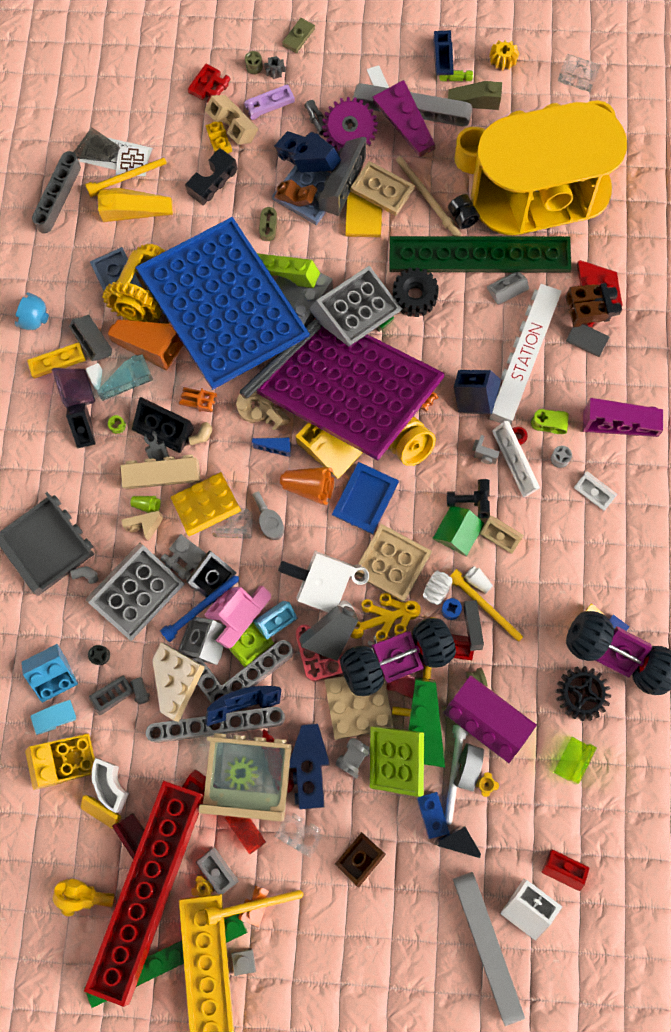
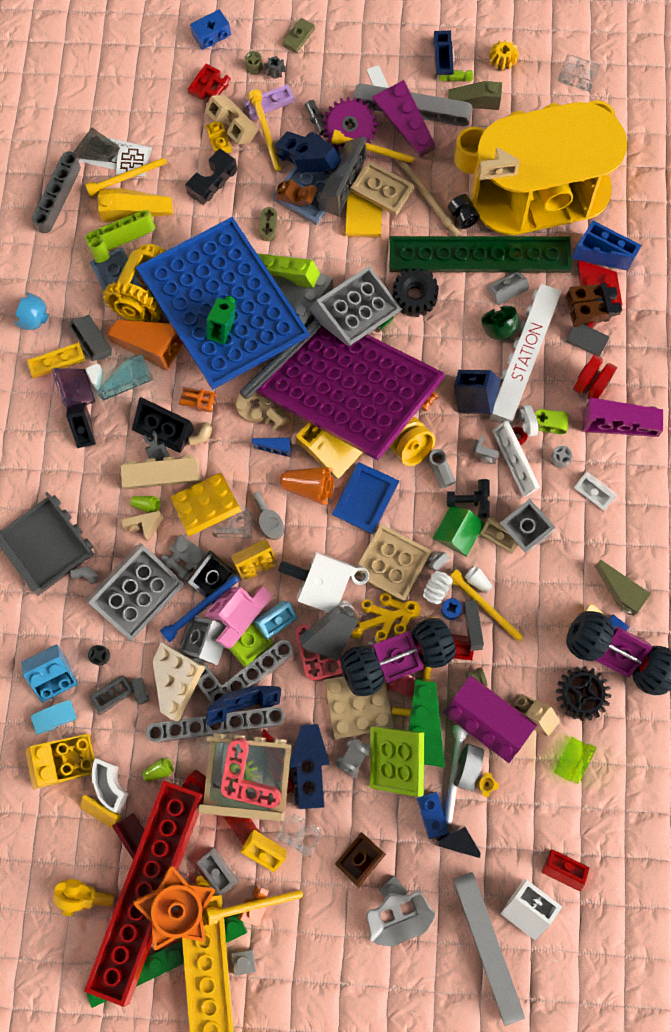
(118, 233): none -> lime beam
(121, 427): lime bush -> none
(158, 770): none -> lime cone
(181, 924): none -> orange plate
(210, 29): none -> blue brick
(221, 314): none -> green torso
(241, 785): none -> coral beam
(254, 559): none -> yellow slope
(255, 98): none -> yellow piece
(264, 851): none -> yellow slope
(339, 138): none -> yellow piece
(391, 887): none -> light grey plate
(402, 925): none -> light grey piece
(437, 560): none -> light grey plate
(441, 470): none -> light grey piece
(501, 166): none -> tan slope
(501, 324): none -> dark green cylinder
(528, 526): none -> light grey slope
(529, 420): none -> white plate
(538, 713): none -> tan slope
(594, 378): none -> red wheel
(606, 248): none -> blue wedge
(623, 590): none -> olive slope

